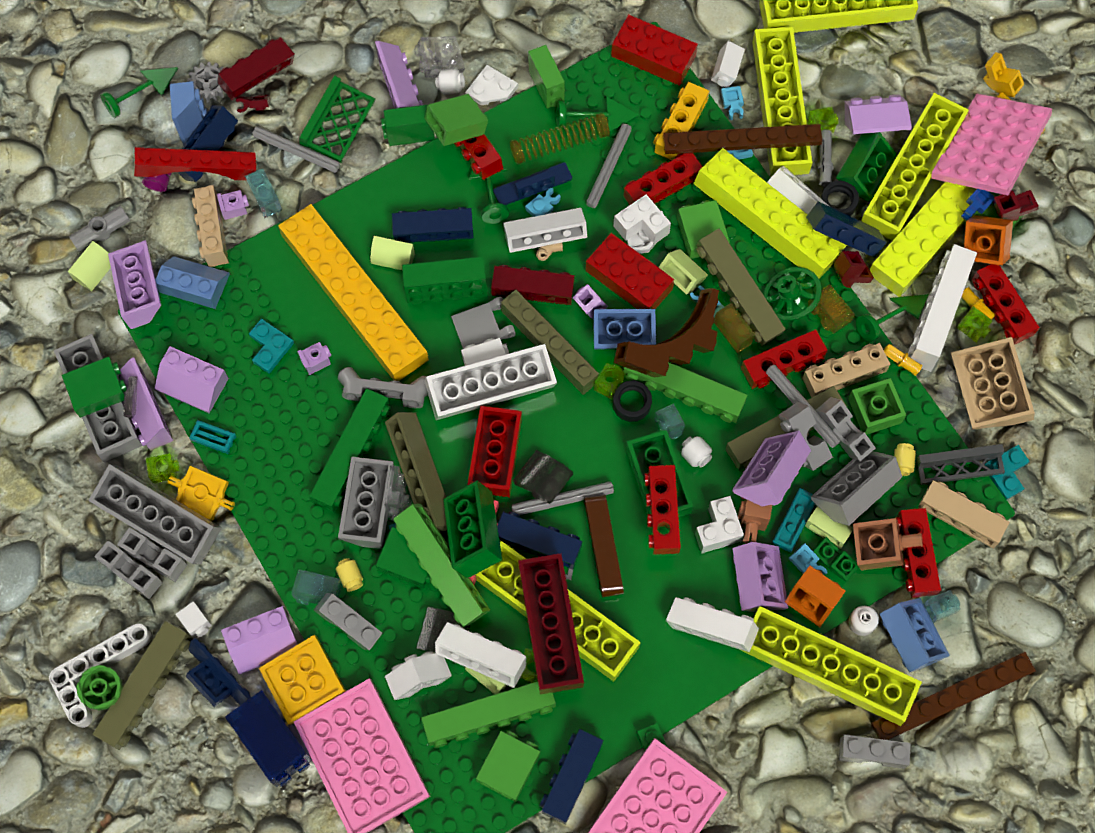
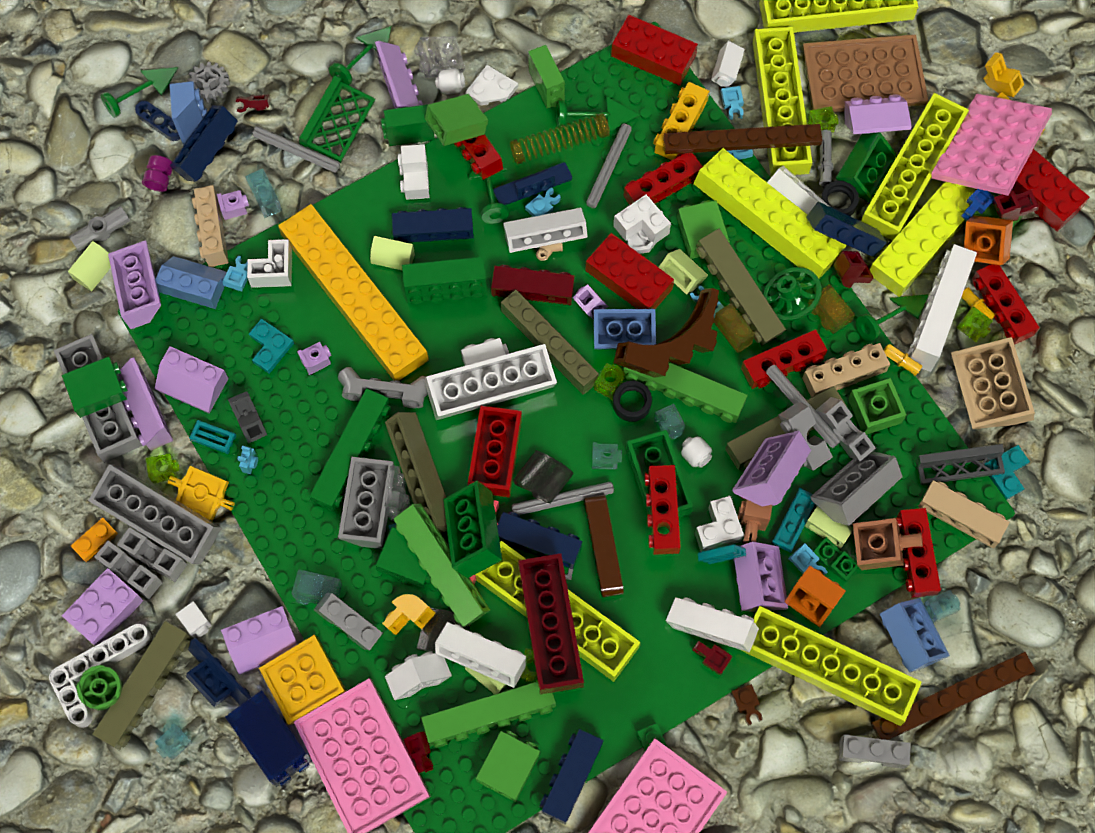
(94, 539): none -> light orange plate
(102, 607): none -> lavender brick
(130, 397): clear smoke tile -> none
(156, 113): none -> dark blue beam
(159, 161): red arch -> none
(181, 742): none -> clear light blue brick
(236, 276): none -> medium azure plate
(247, 417): none -> dark grey brick
(248, 460): none -> medium azure plate
(255, 68): dark red brick -> none
(275, 270): none -> white brick
(349, 574): light yellow brick -> none
(369, 39): none -> green piece
(408, 608): none -> yellow brick
(415, 170): none -> white brick
(418, 749): none -> dark red plate
(480, 324): light grey flag -> none
(600, 461): none -> clear light blue brick
(715, 658): none -> dark red plate
(722, 554): none -> teal tile
(747, 700): none -> reddish brown plate
(859, 625): white head -> none
(864, 70): none -> medium nougat plate
(906, 458): light yellow brick -> none
(1054, 193): none -> red brick

